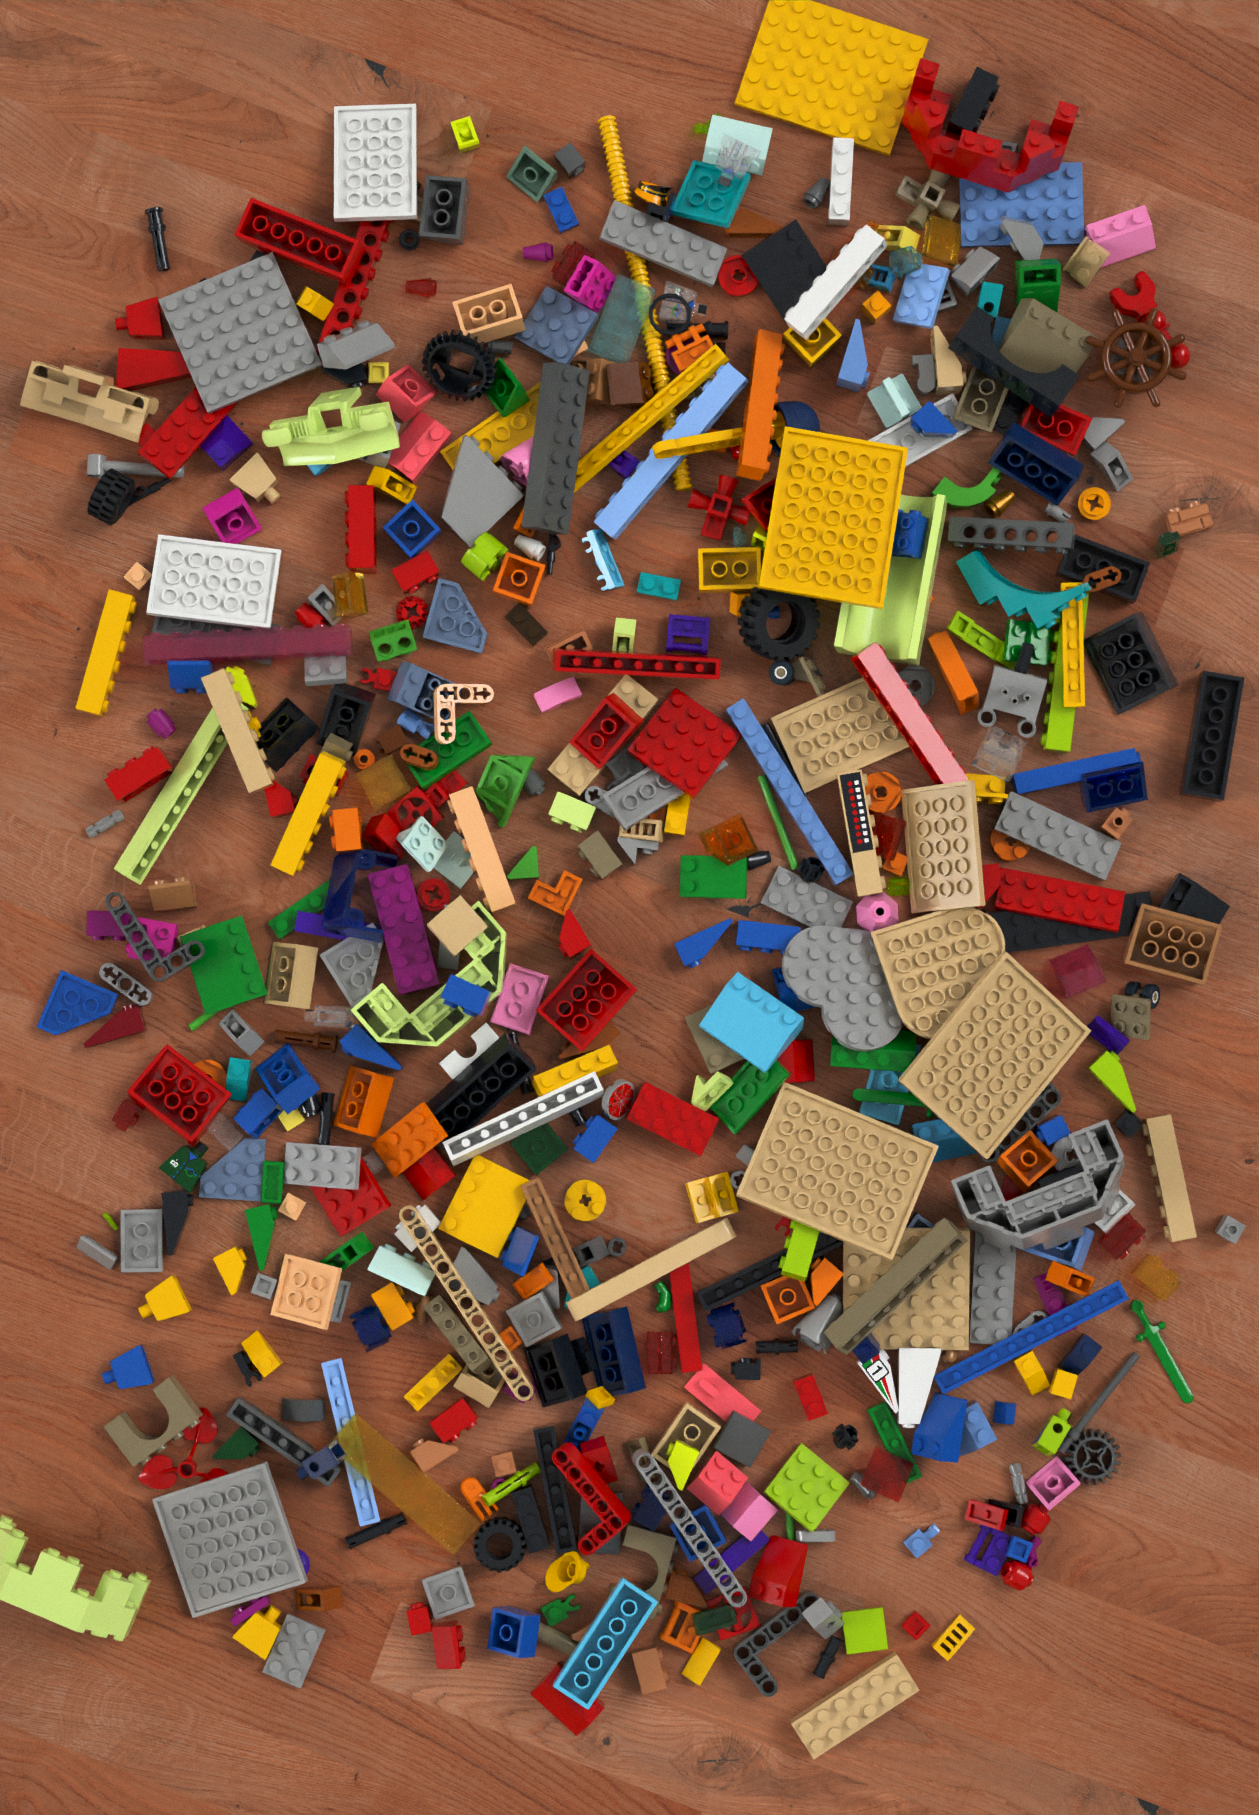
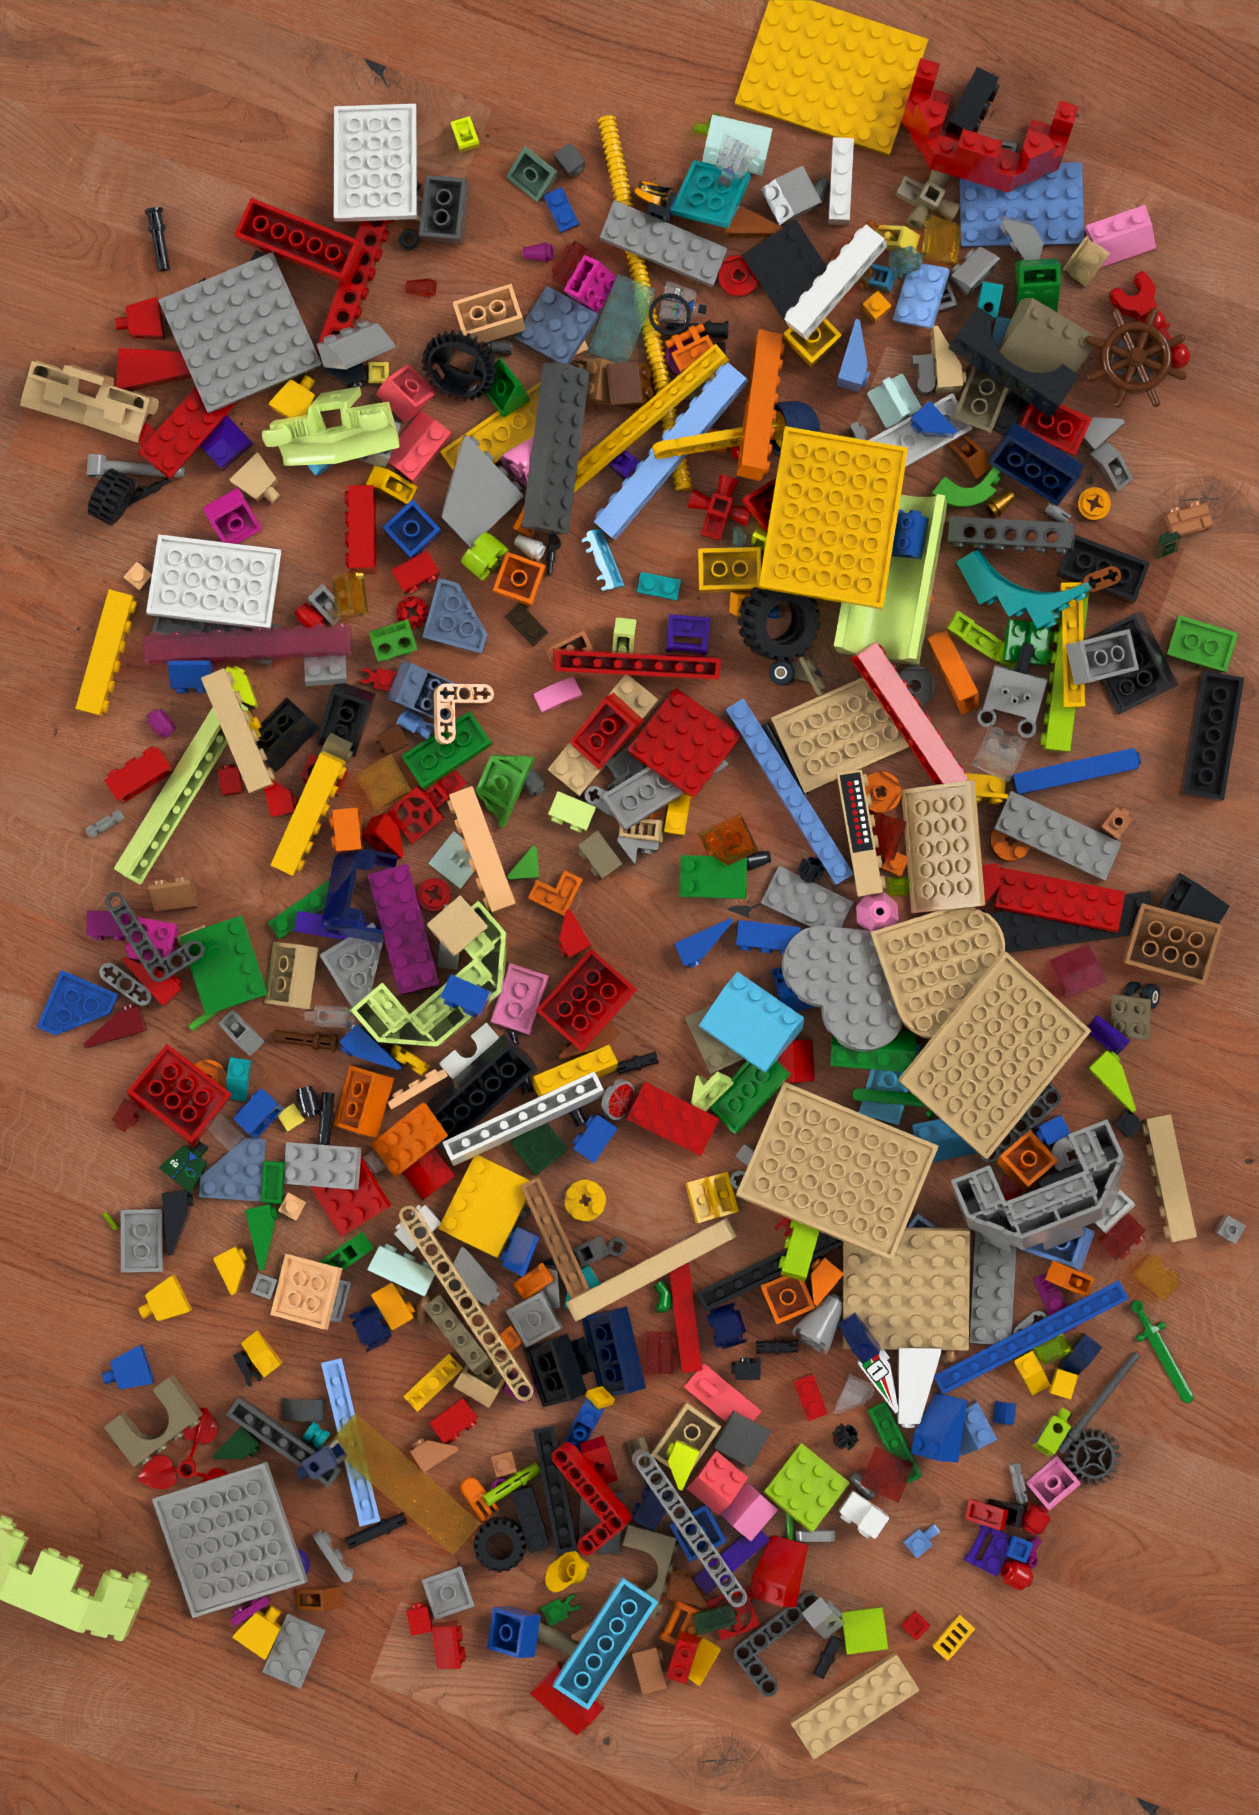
(97, 1252): light grey slope -> none
(162, 991): none -> red slope
(230, 780): none -> red brick
(287, 1078): blue slope -> none
(294, 398): none -> yellow torso
(314, 303): yellow slope -> none
(316, 1435): none -> teal wheel
(333, 1555): none -> light grey plate
(364, 752): orange plate -> none
(404, 1056): none -> yellow plate
(417, 1087): none -> light nougat plate
(418, 761): dark orange beam -> none
(423, 843): light aqua bracket -> none
(637, 1063): none -> black pin
(683, 1657): none -> red brick
(778, 822): bright green axle -> none
(791, 195): none -> light grey slope
(853, 1394): none -> clear slope
(857, 431): none -> light grey plate
(865, 1514): none -> white brick
(895, 1286): dark tan brick -> none
(970, 455): none -> dark orange slope
(1053, 1349): none -> clear neon green brick
(1102, 657): none -> light grey brick
(1113, 787): clear blue slope -> none
(1201, 644): none -> bright green plate

